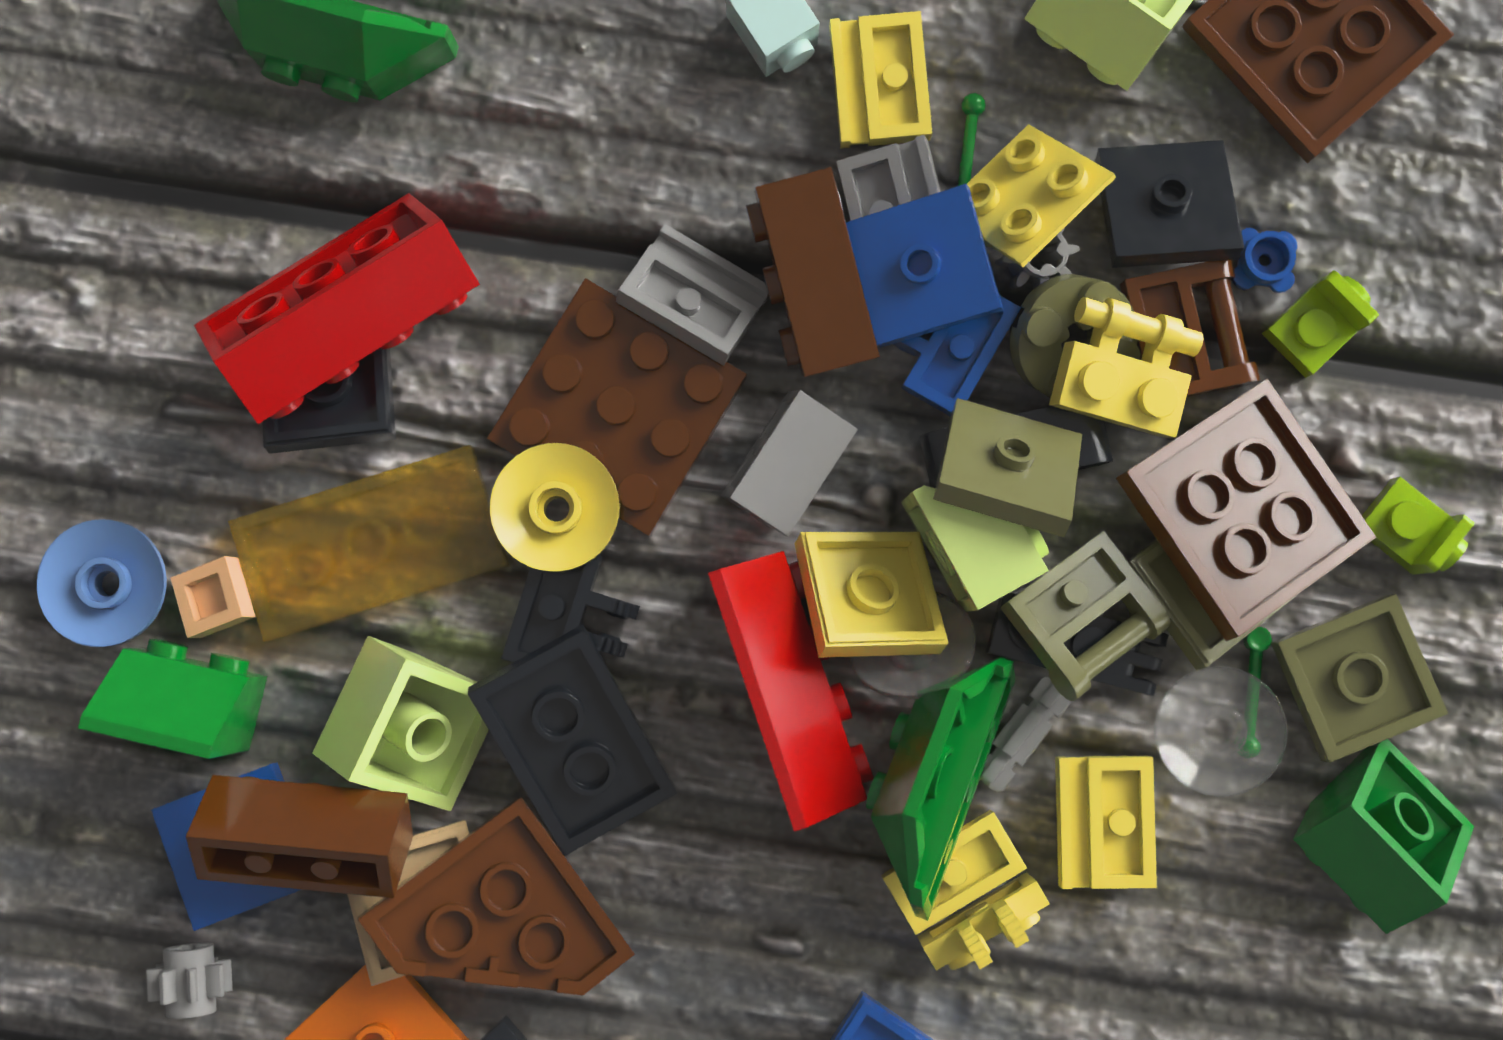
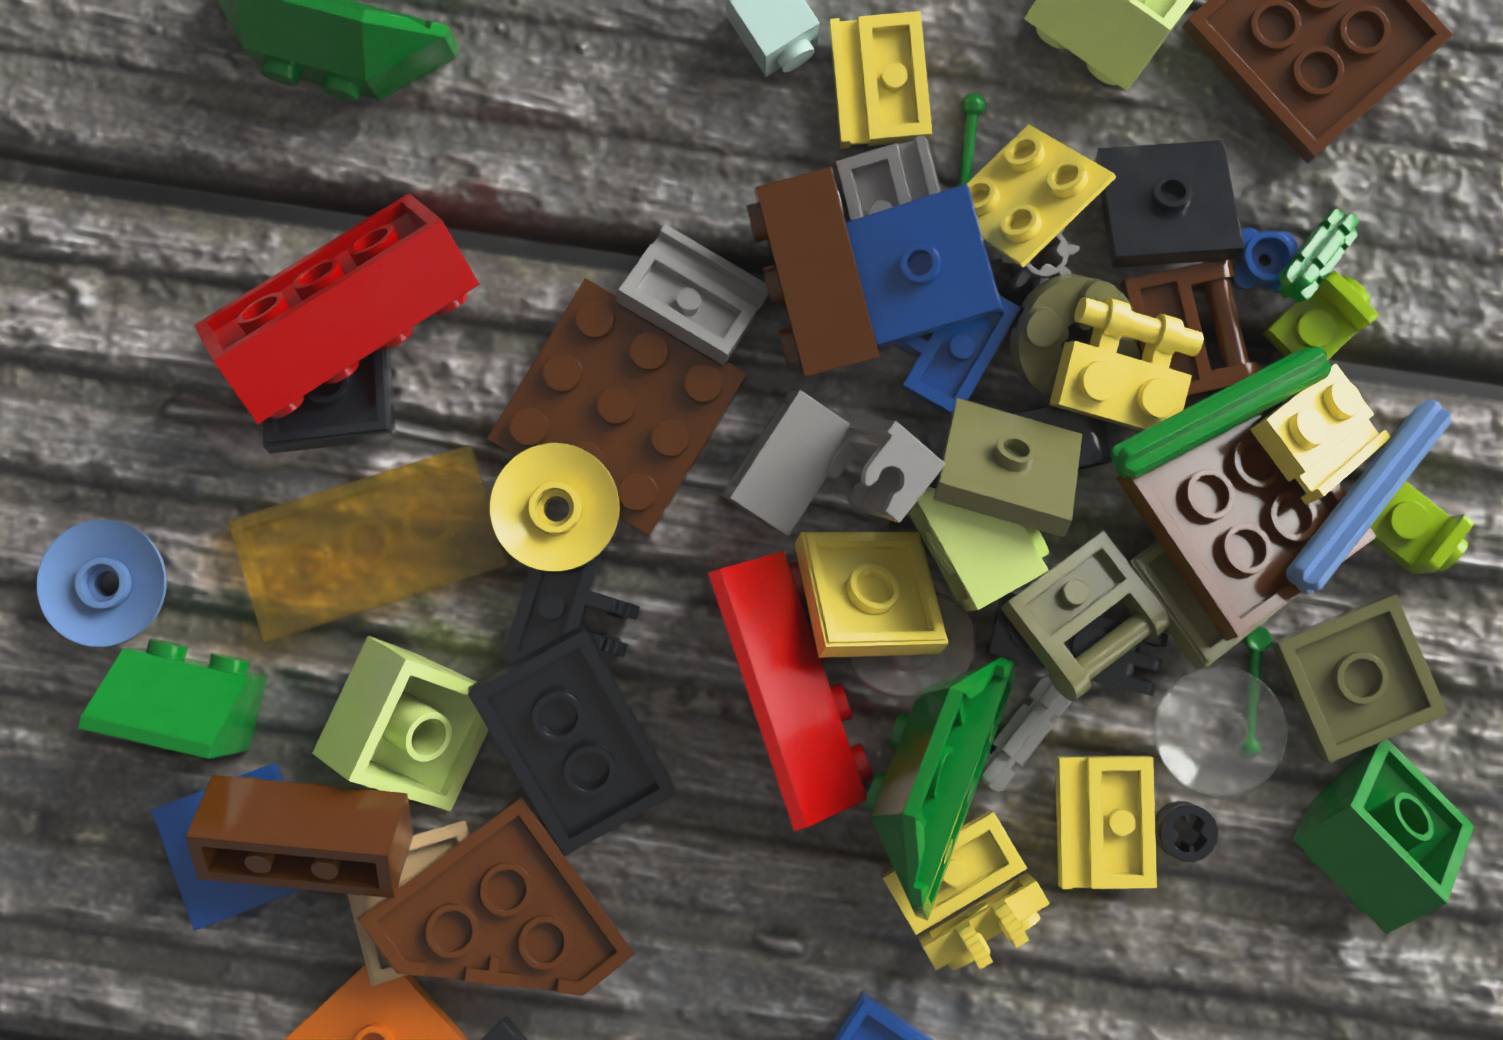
(189, 980): light grey gear -> none
(212, 597): light nougat plate -> none
(894, 467): none -> light grey hinge
(1167, 836): none -> black bush
(1220, 412): none -> green axle
(1318, 255): none -> axle
(1320, 435): none -> light yellow plate
(1368, 497): none -> medium blue axle

